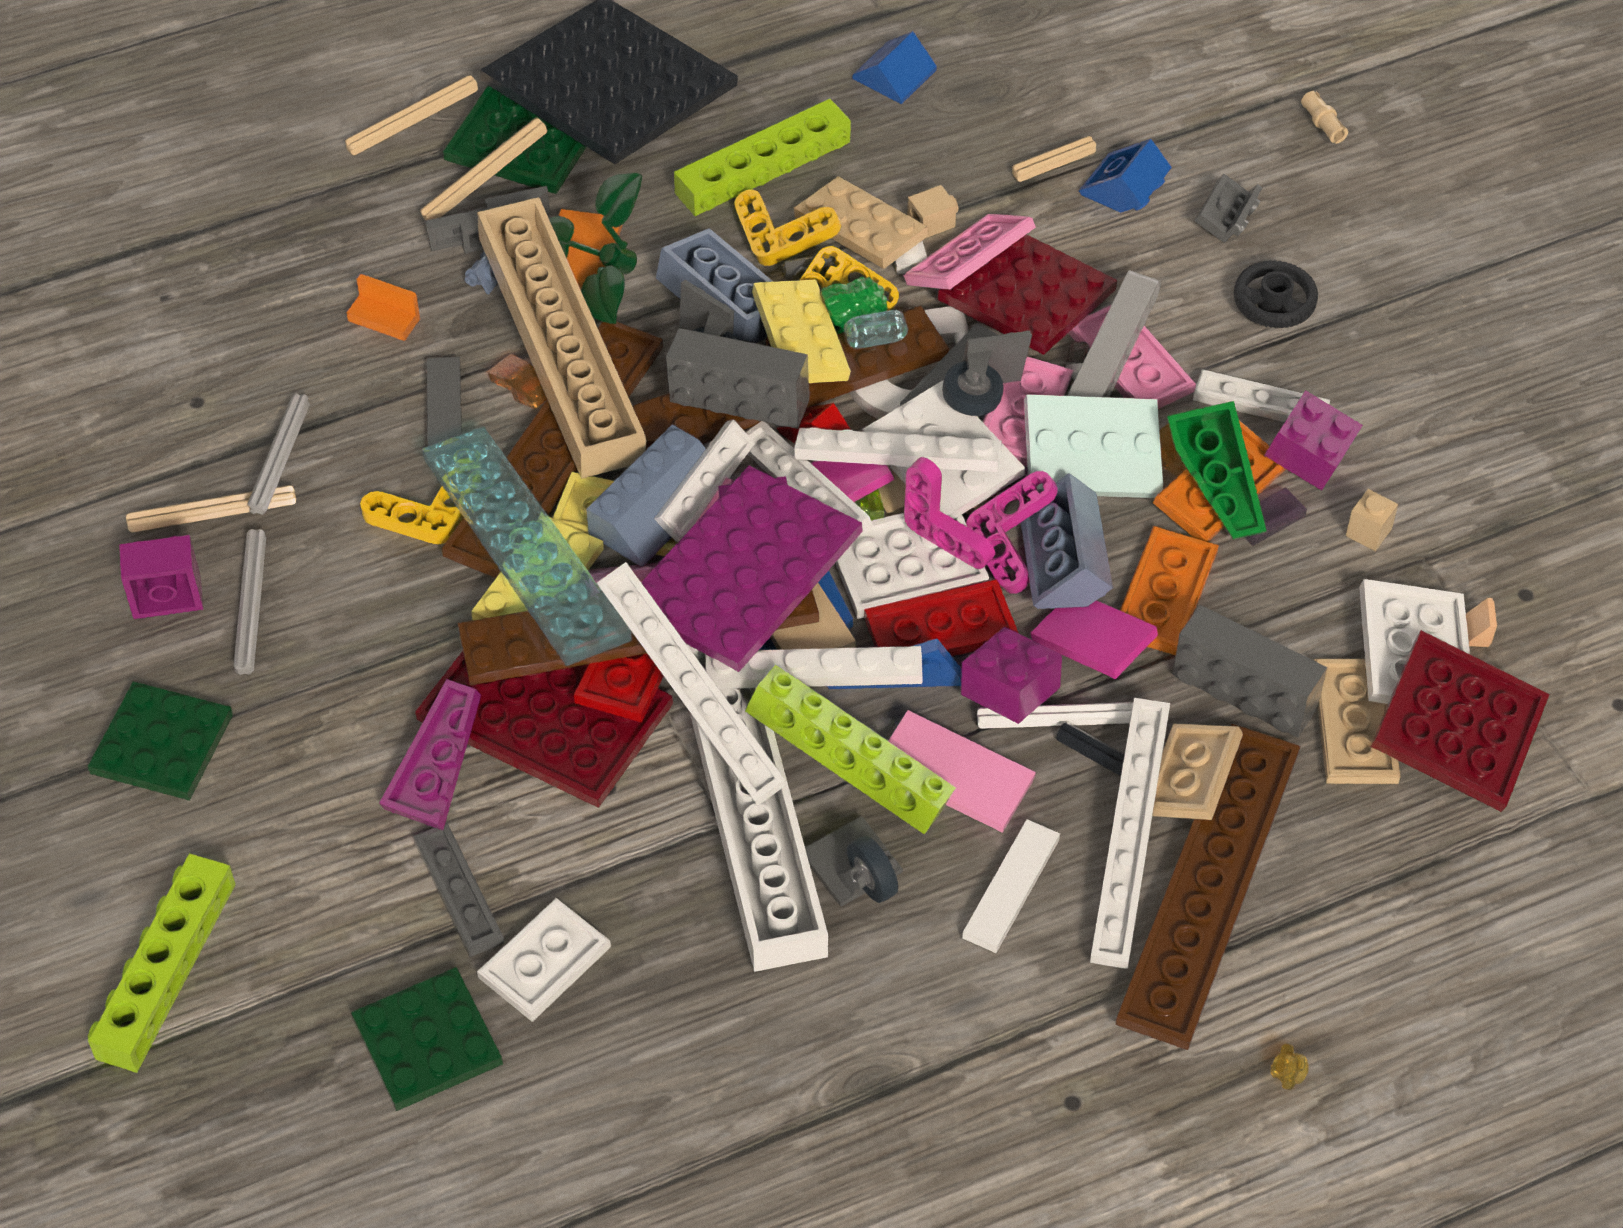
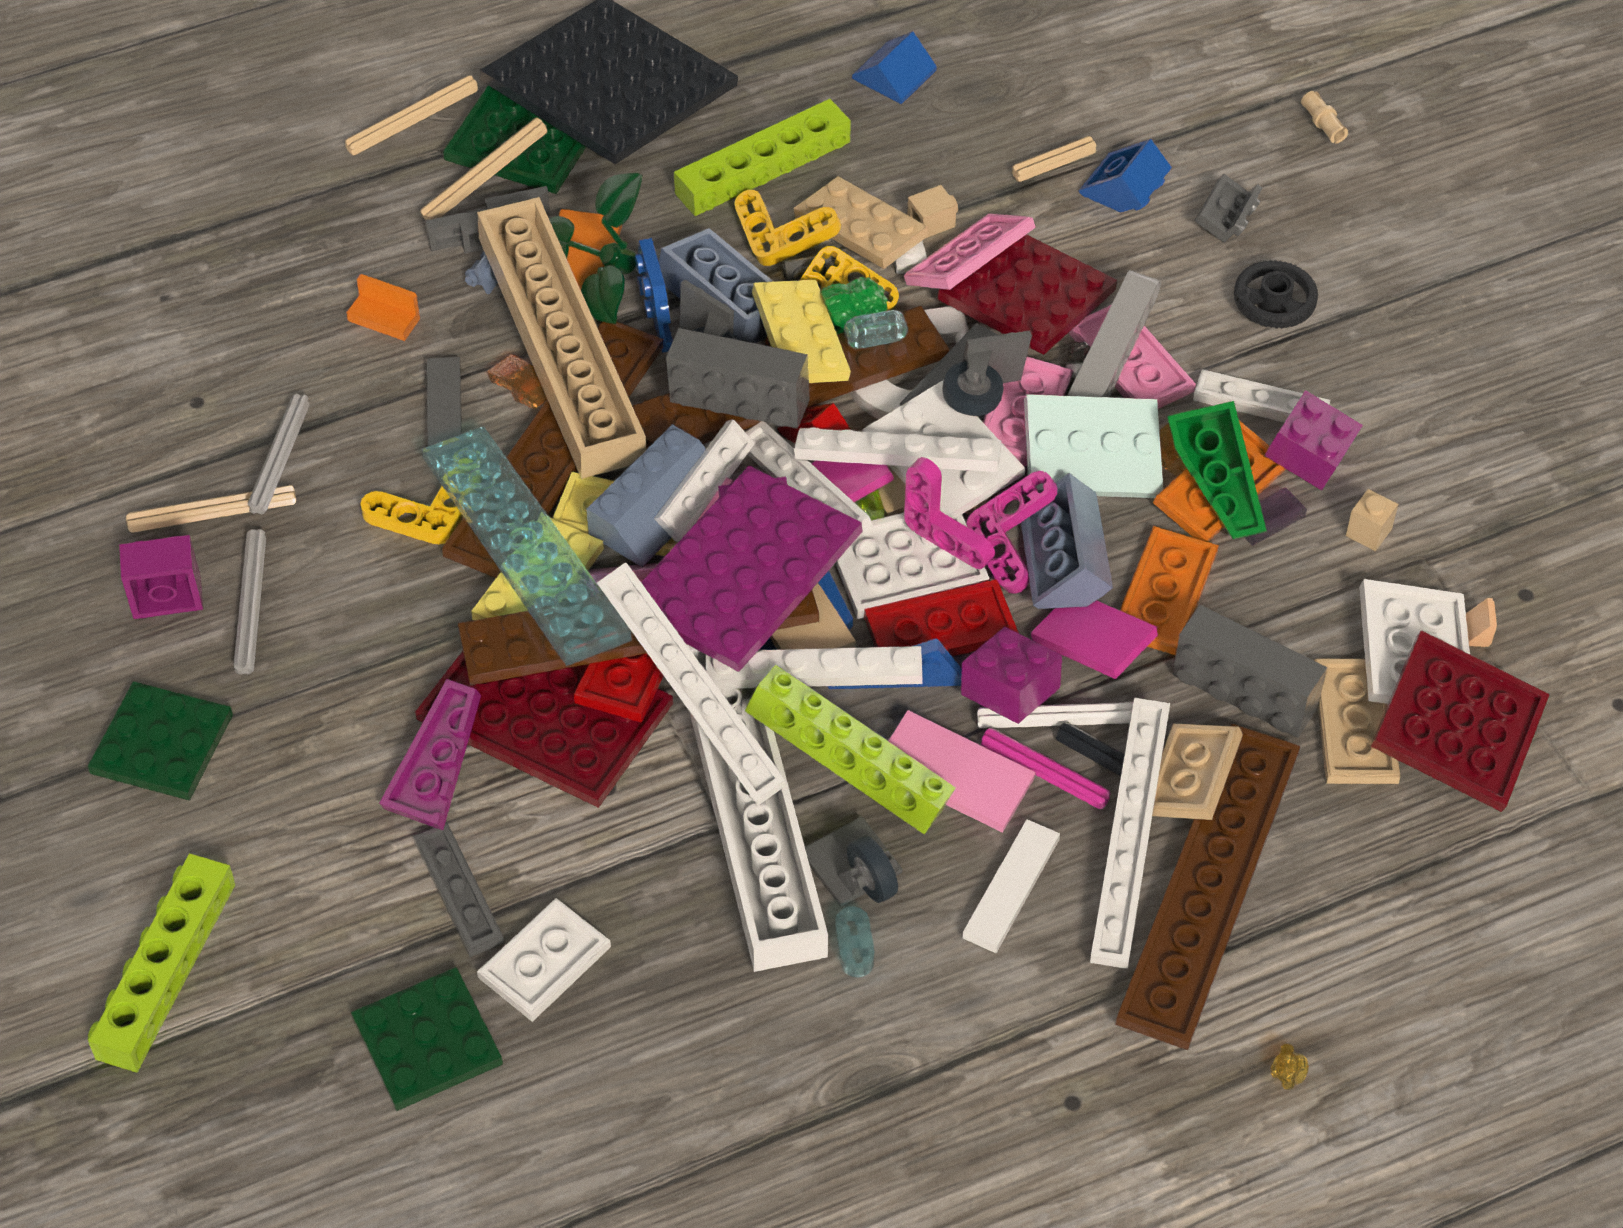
(653, 288): none -> blue wing
(862, 940): none -> clear light blue beam
(1046, 768): none -> dark pink axle

